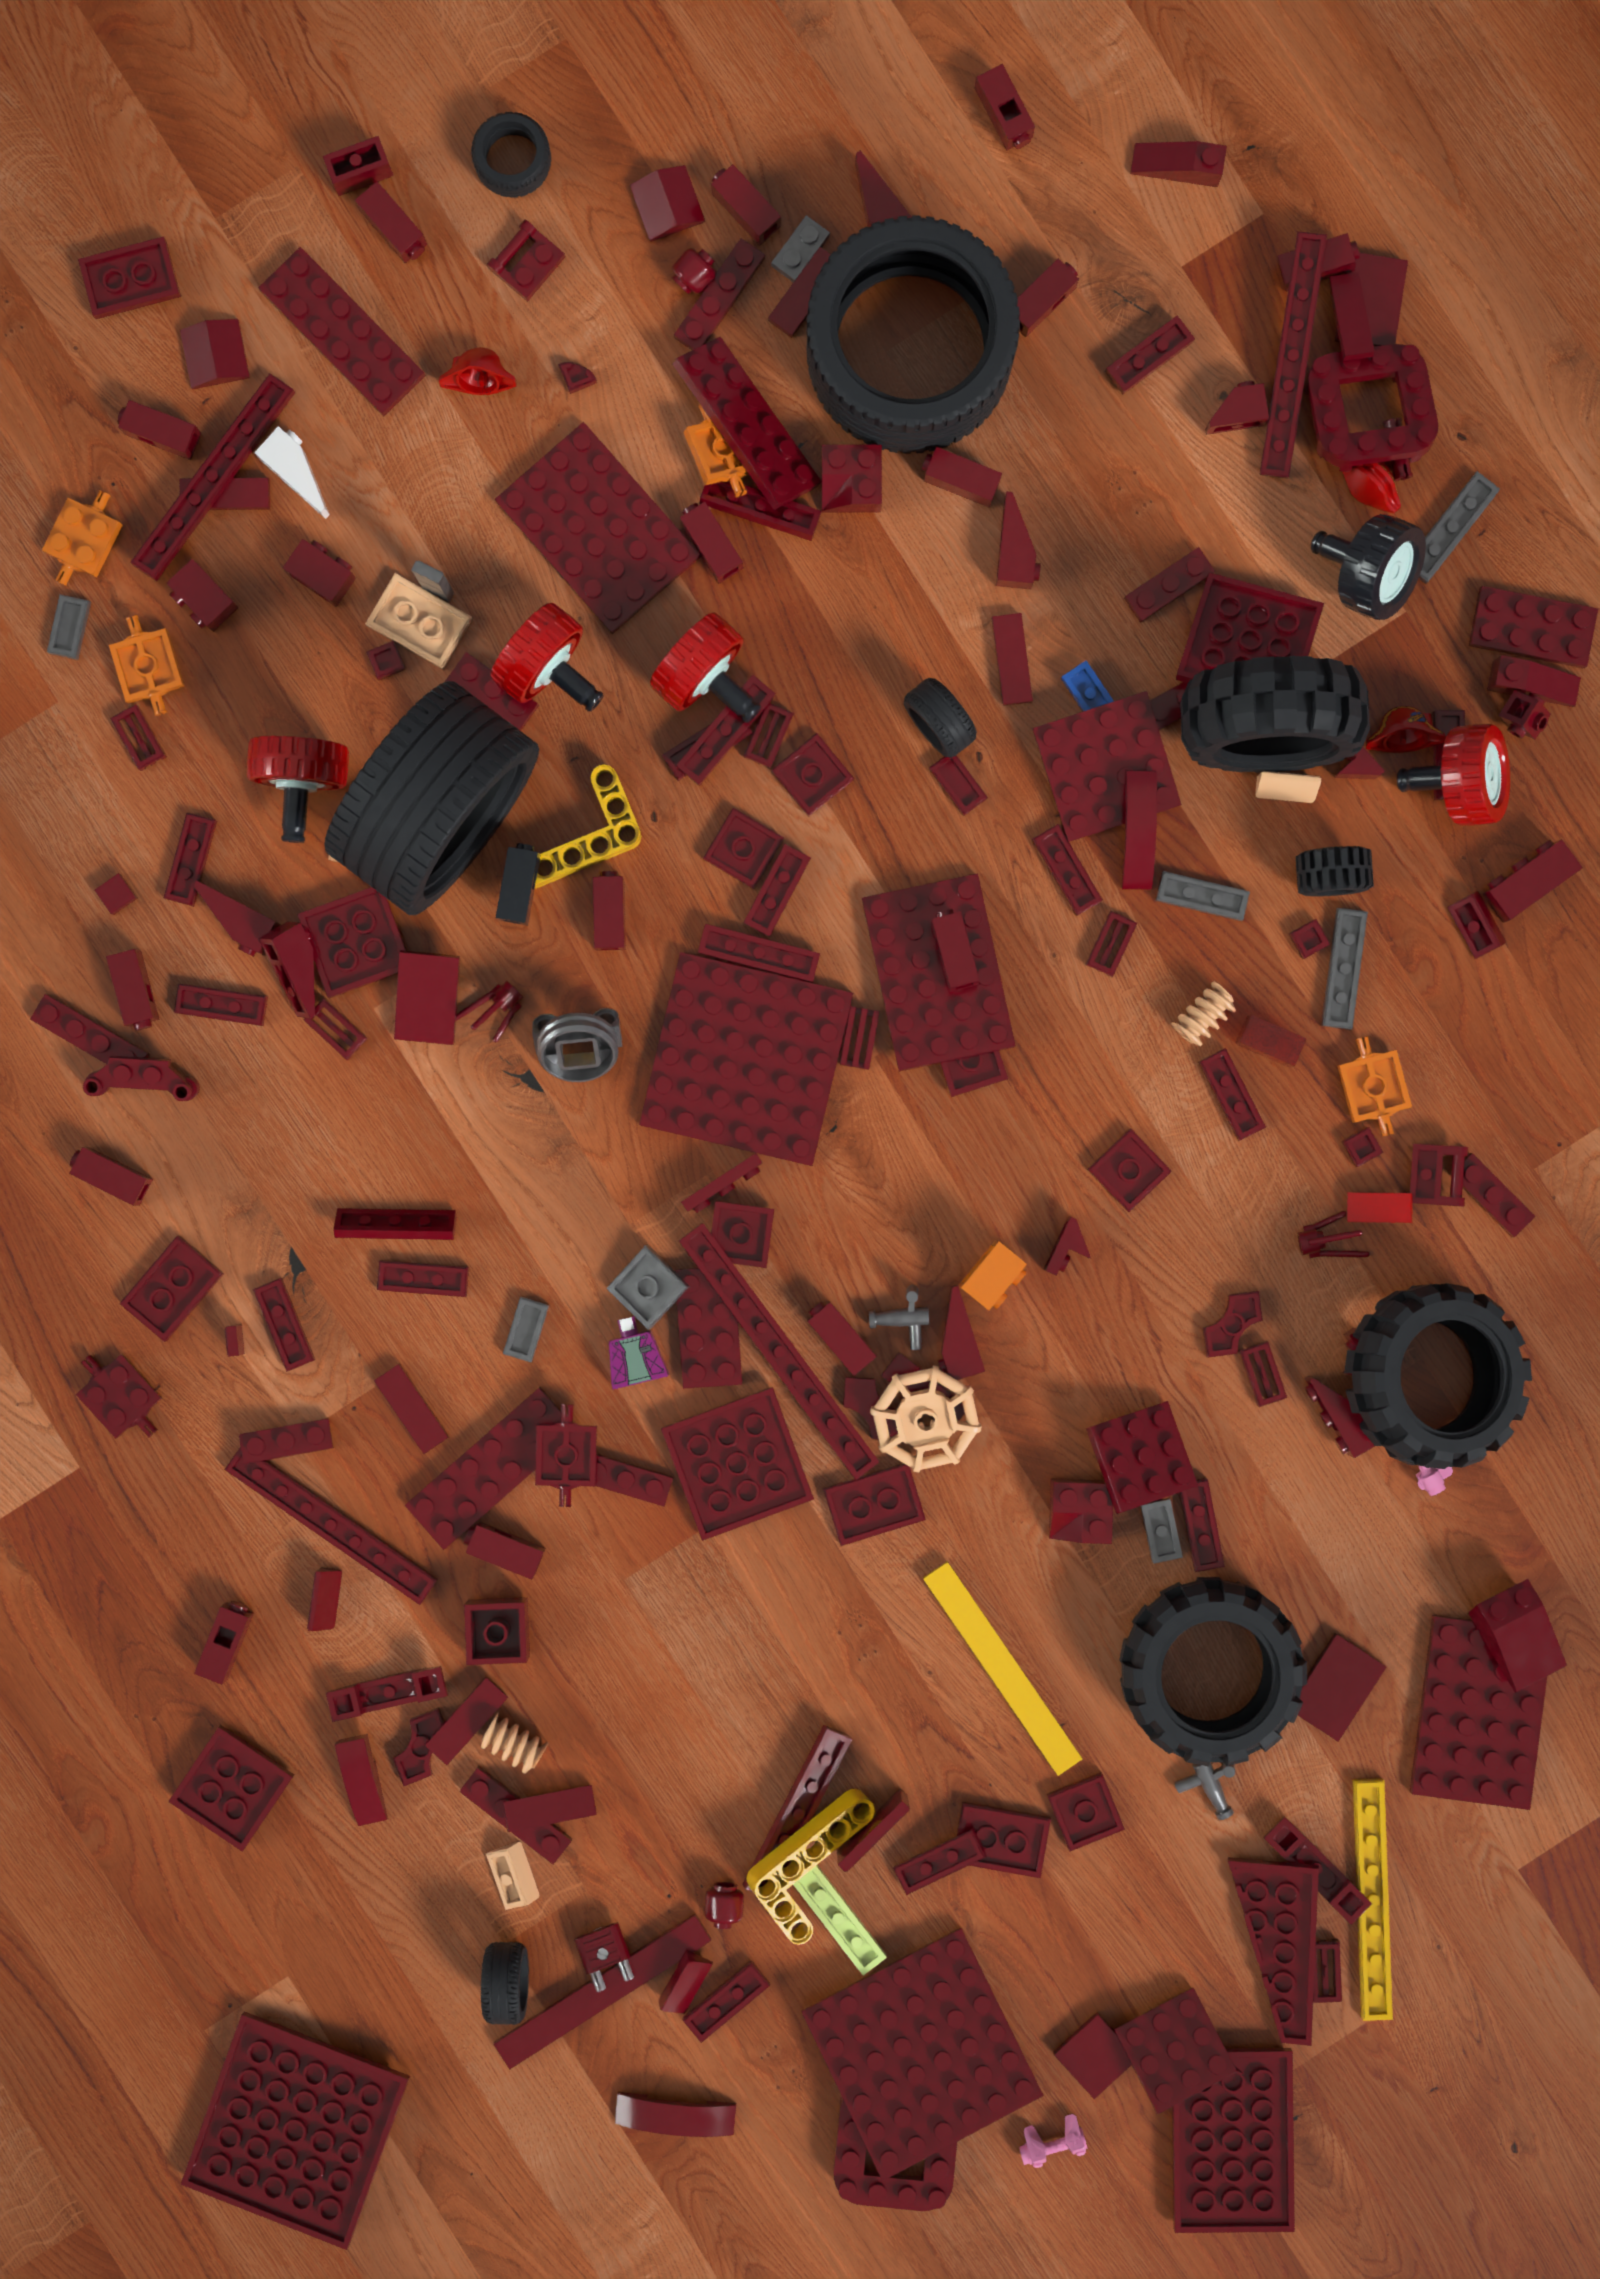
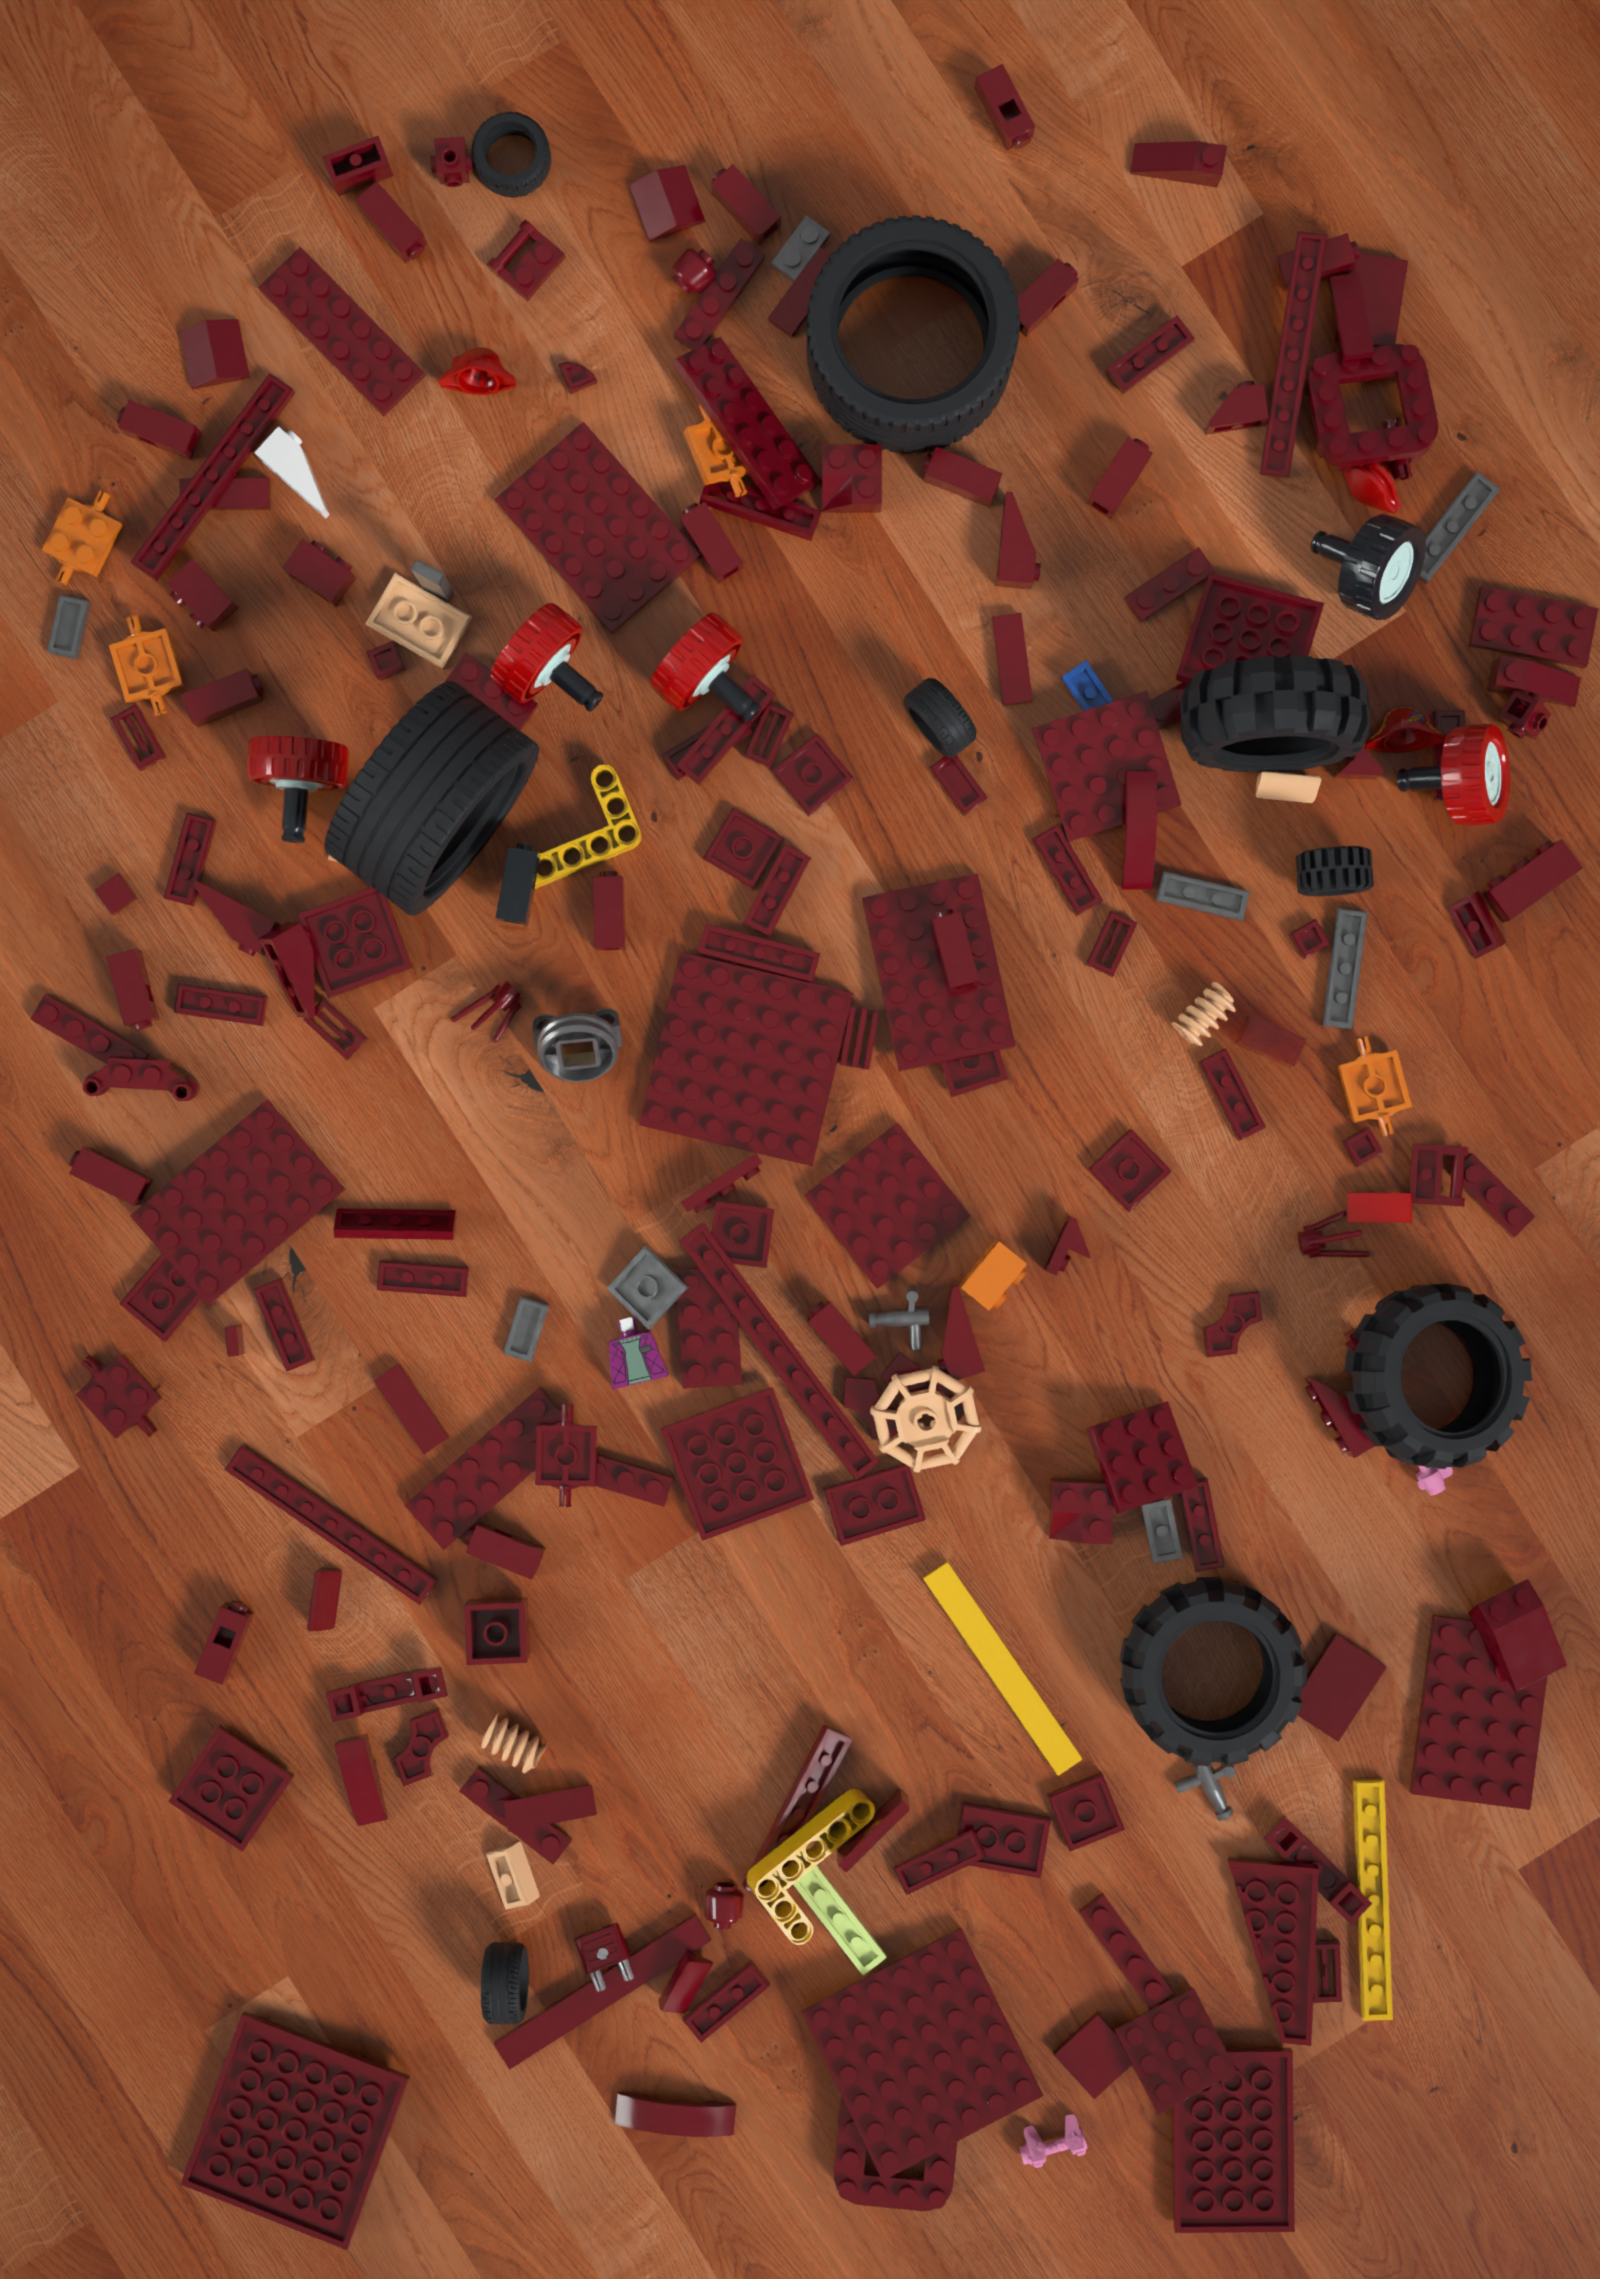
(129, 277): dark red plate -> none
(223, 697): none -> dark red brick
(237, 1202): none -> dark red plate
(286, 1441): dark red plate -> none
(427, 997): dark red tile -> none
(451, 161): none -> dark red brick
(466, 1721): dark red tile -> none
(876, 196): dark red slope -> none
(887, 1205): none -> dark red plate
(1120, 477): none -> dark red brick
(1126, 1951): none -> dark red plate
(1251, 1376): dark red tile -> none

